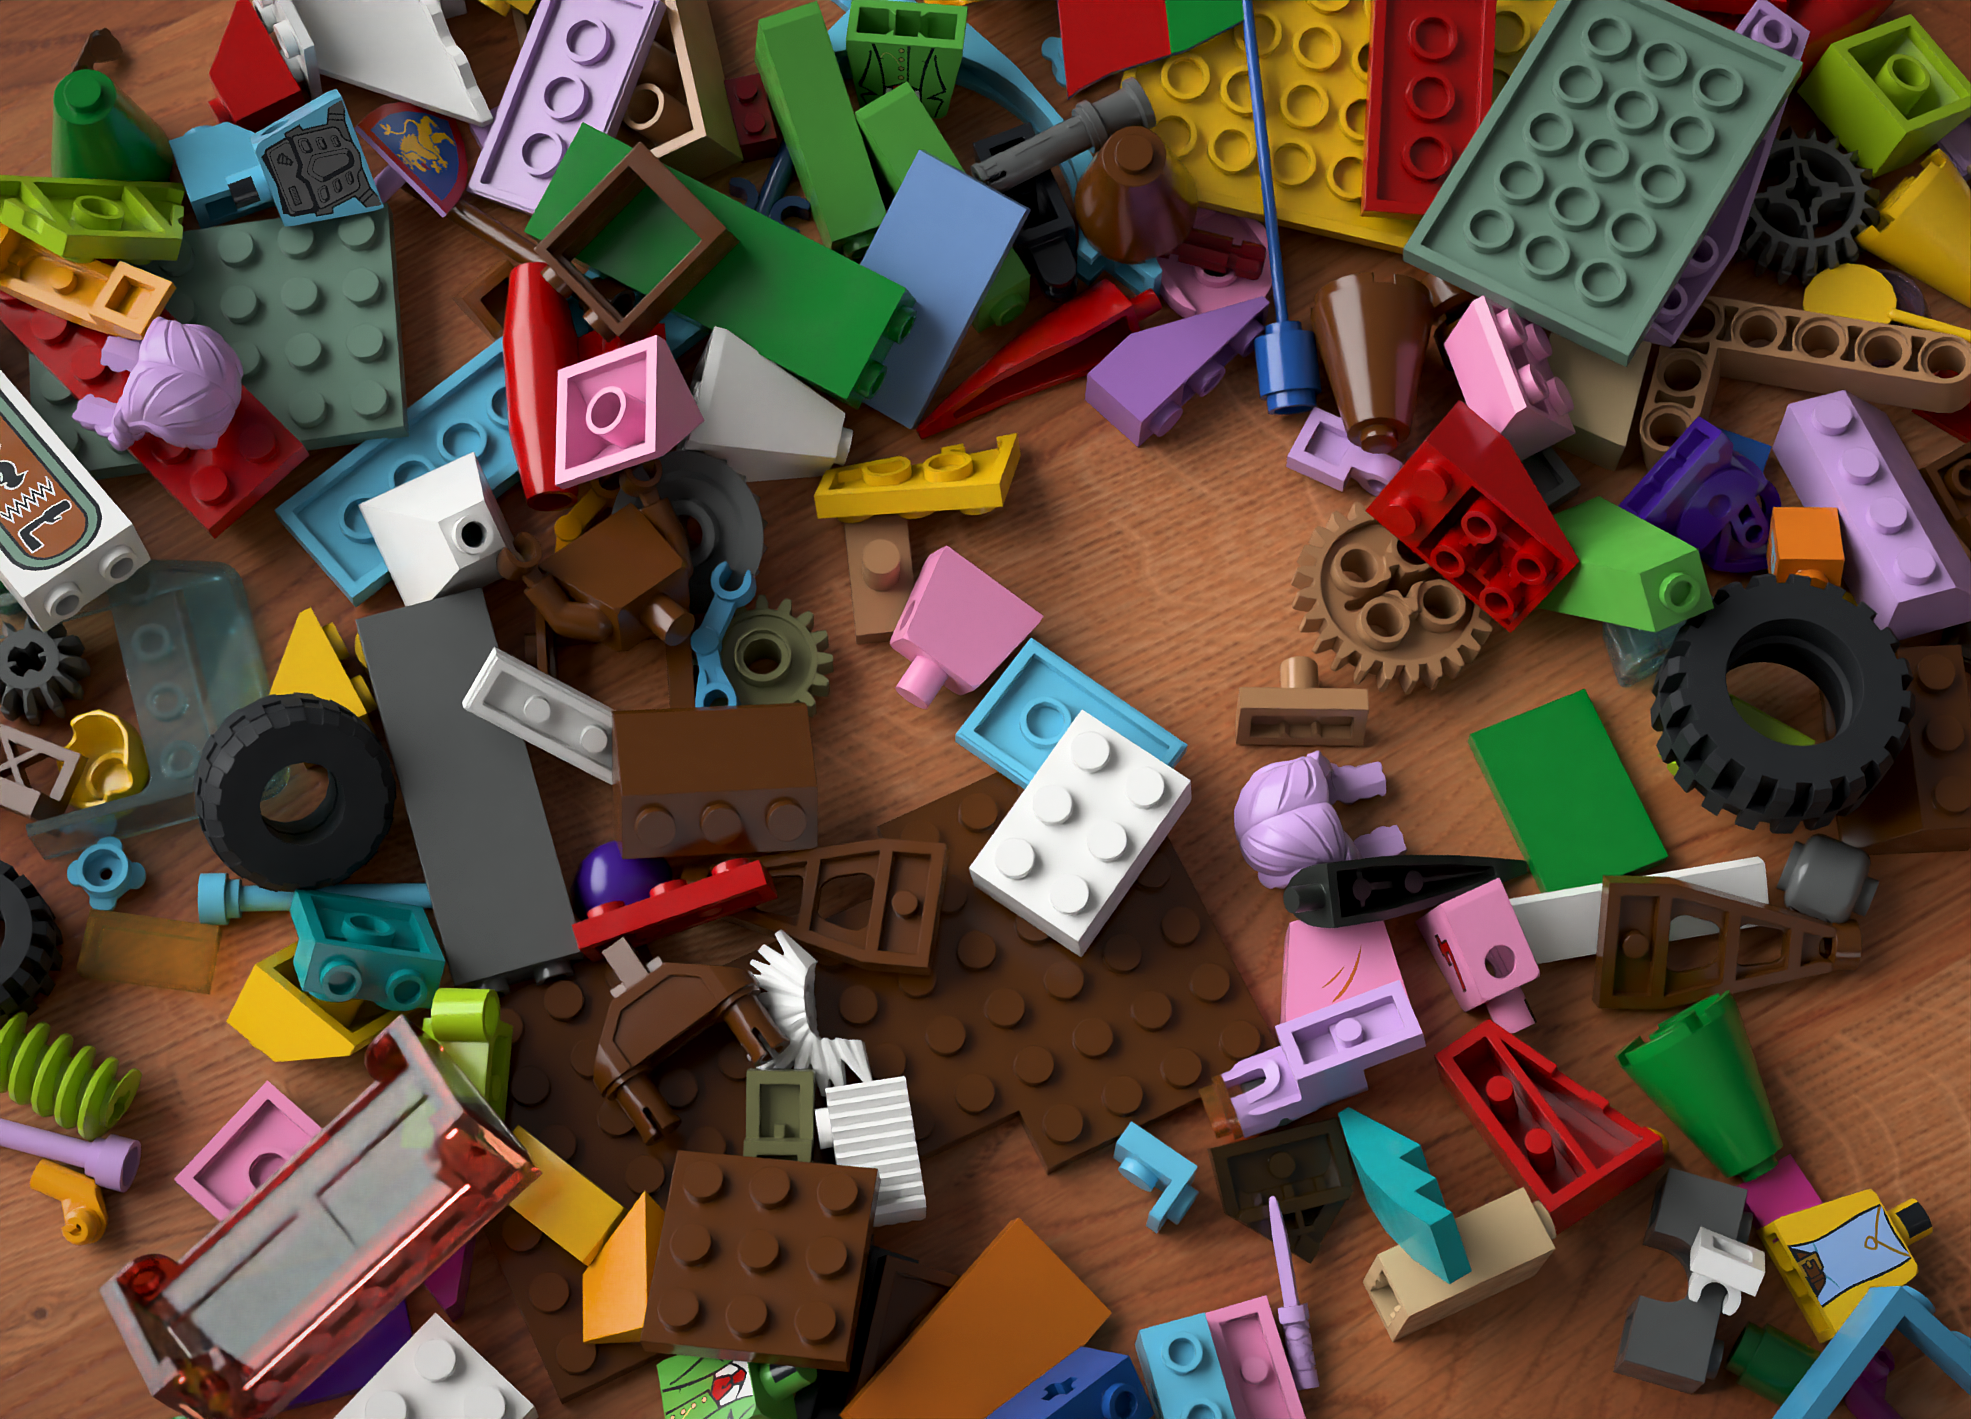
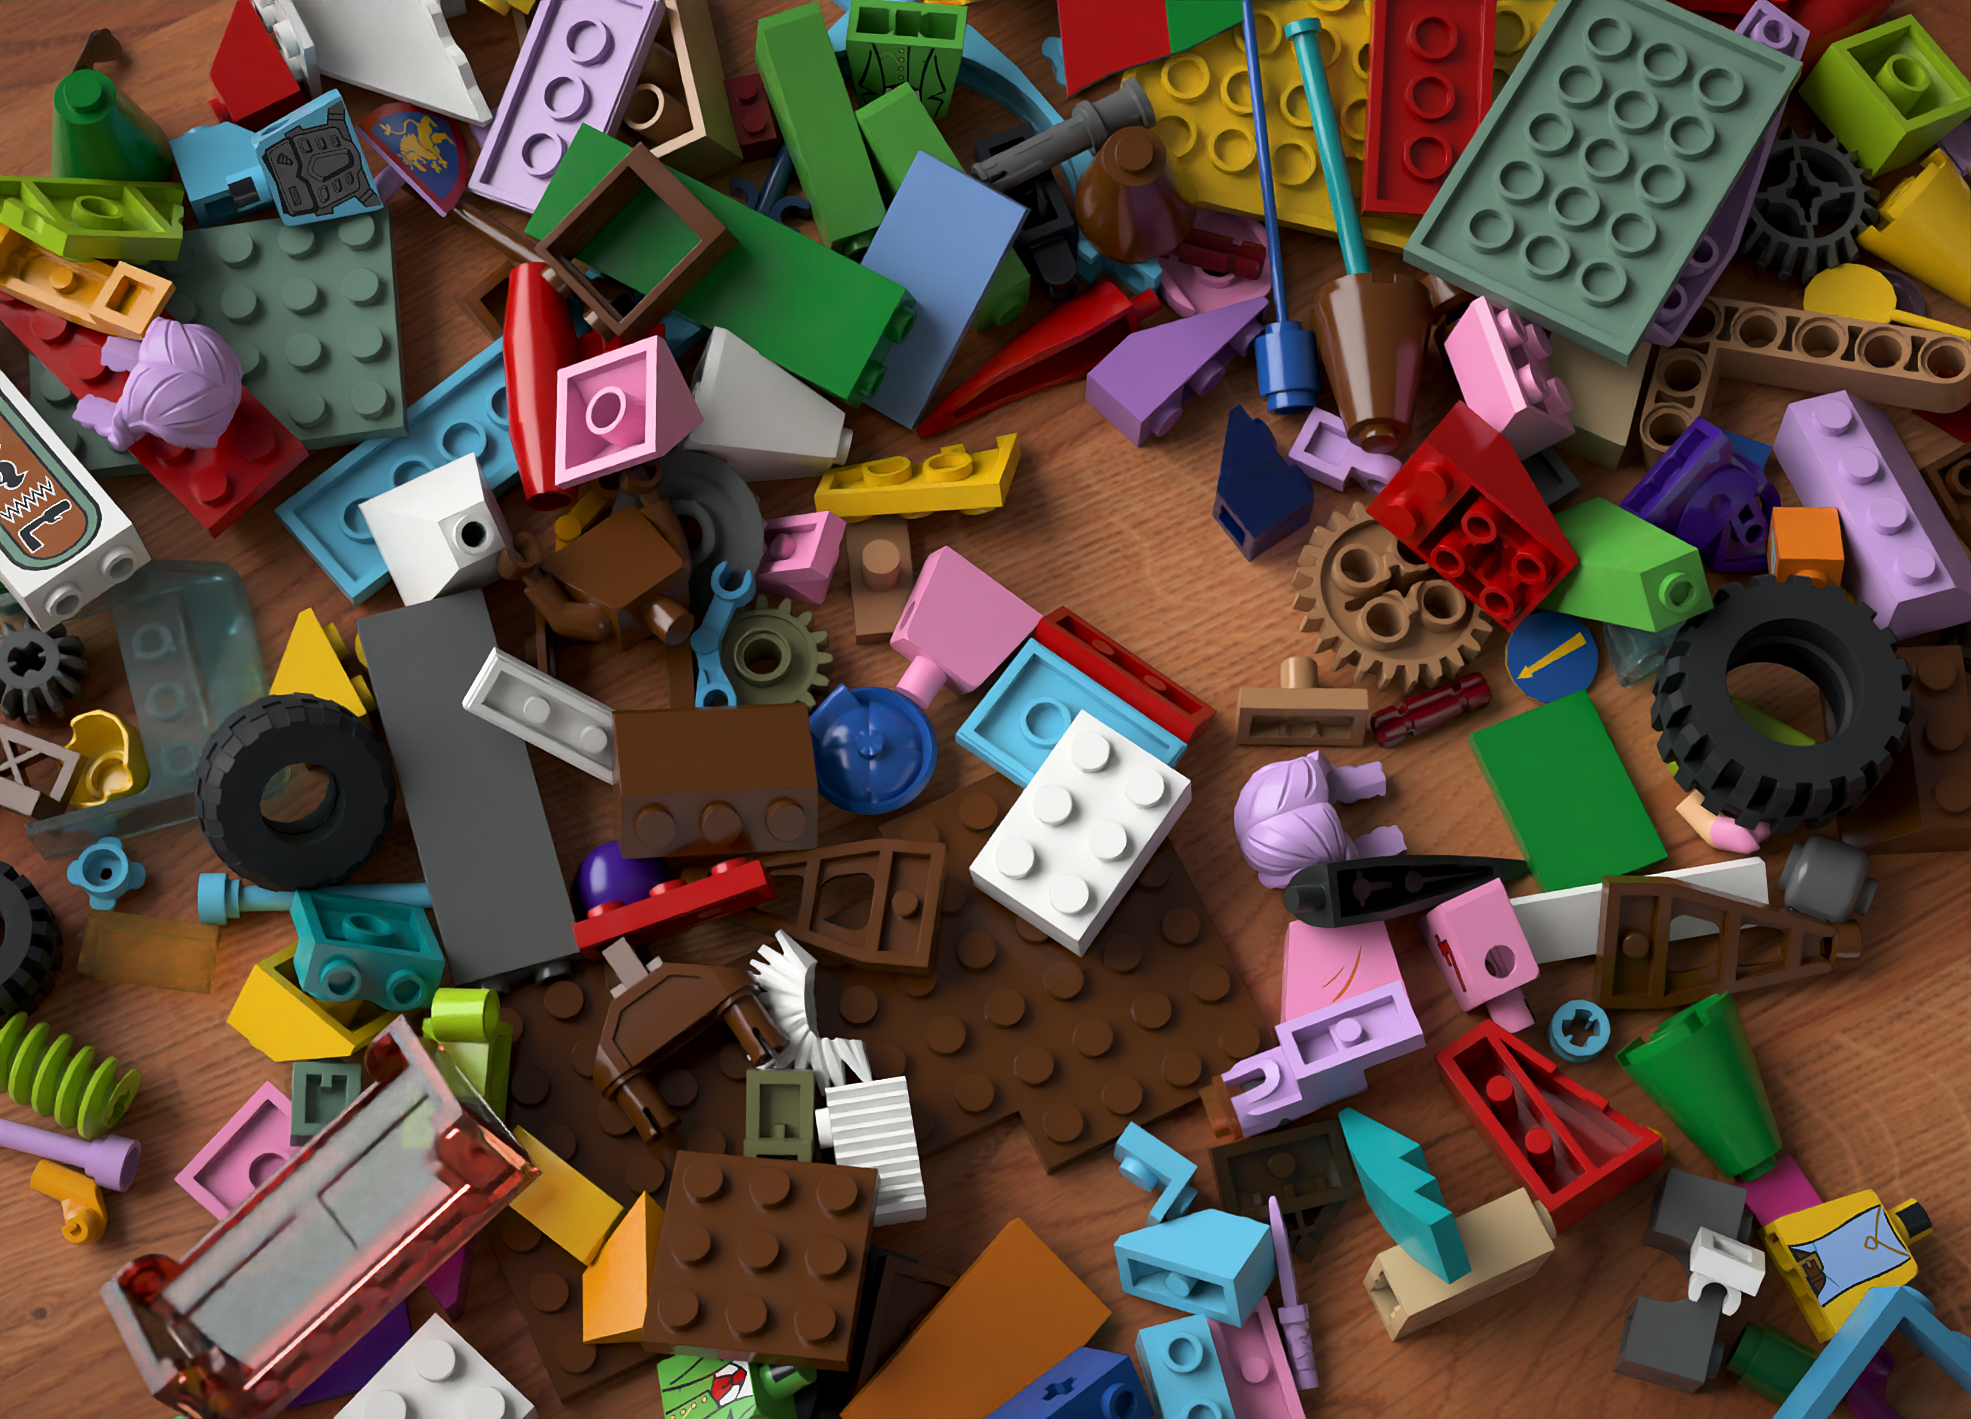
(319, 1094): none -> sand green bracket
(800, 555): none -> bright pink slope
(871, 749): none -> blue piece
(1124, 674): none -> red plate
(1200, 1264): none -> medium azure slope
(1256, 491): none -> clear blue slope
(1329, 143): none -> teal bar
(1430, 709): none -> dark red axle
(1551, 656): none -> blue piece
(1562, 1019): none -> medium azure bush
(1721, 830): none -> arm

